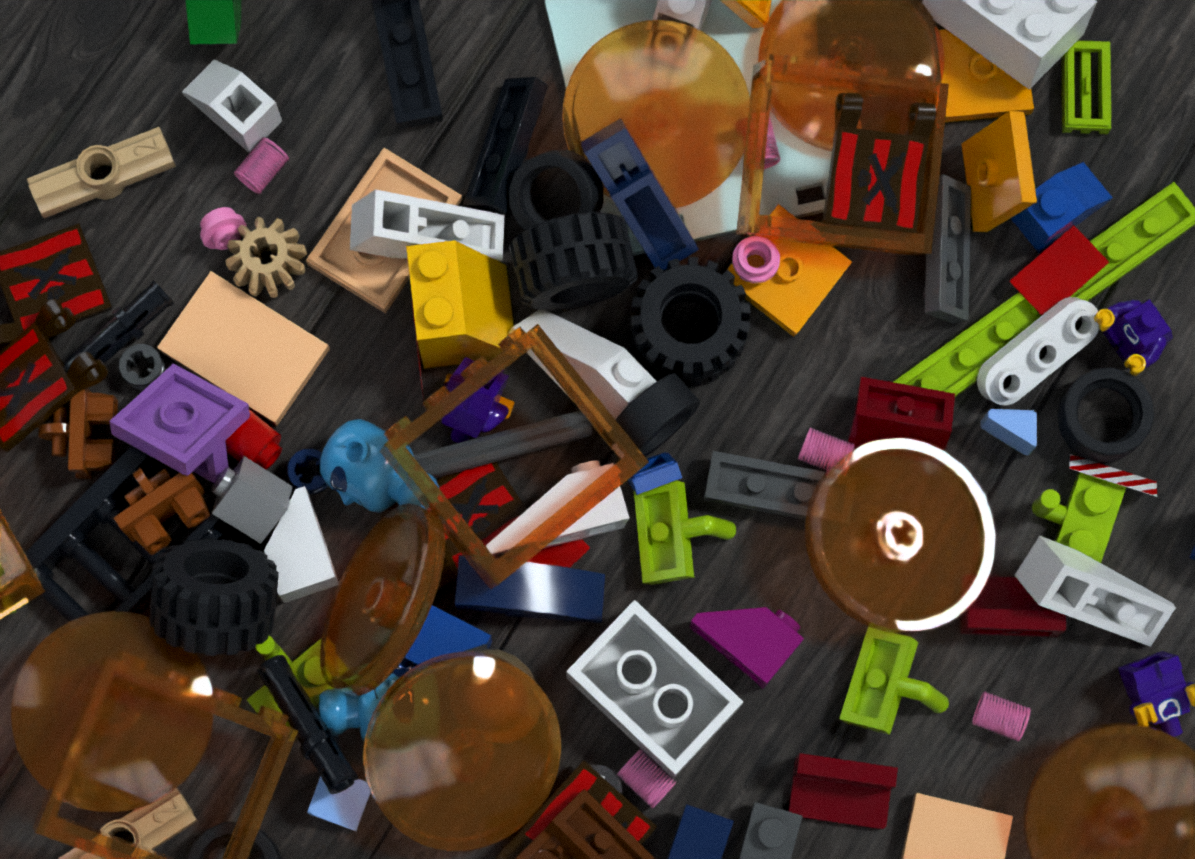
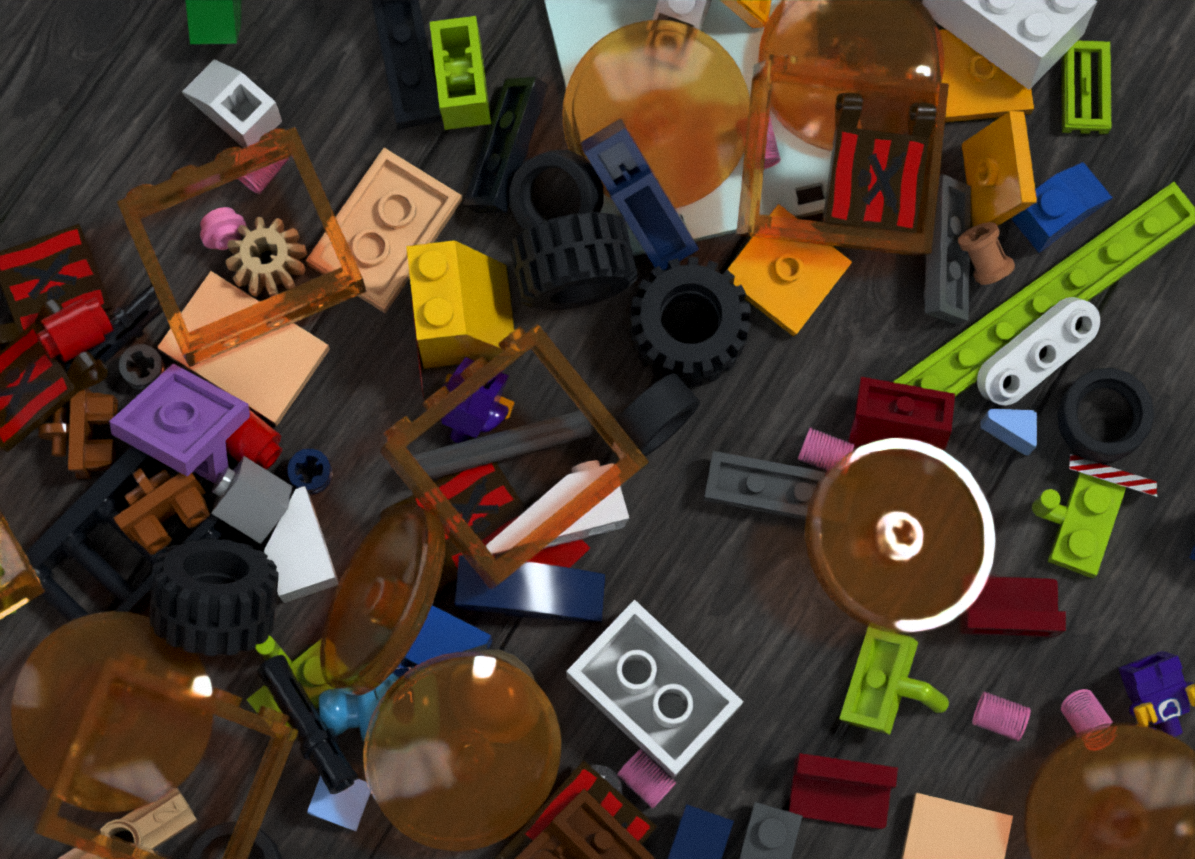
(72, 182): tan piece -> none
(74, 329): none -> red brick
(270, 313): none -> clear orange window
(360, 472): dark azure piece -> none
(390, 221): white slope -> none
(460, 72): none -> lime brick
(603, 365): white slope -> none
(658, 472): blue tile -> none
(667, 531): lime plate -> none
(750, 639): magenta slope -> none
(756, 246): bright pink plate -> none
(986, 253): none -> nougat bush
(1059, 270): red sticker -> none
(1079, 720): none -> bright pink piece
(1092, 592): white slope -> none
(1137, 332): dark purple piece -> none

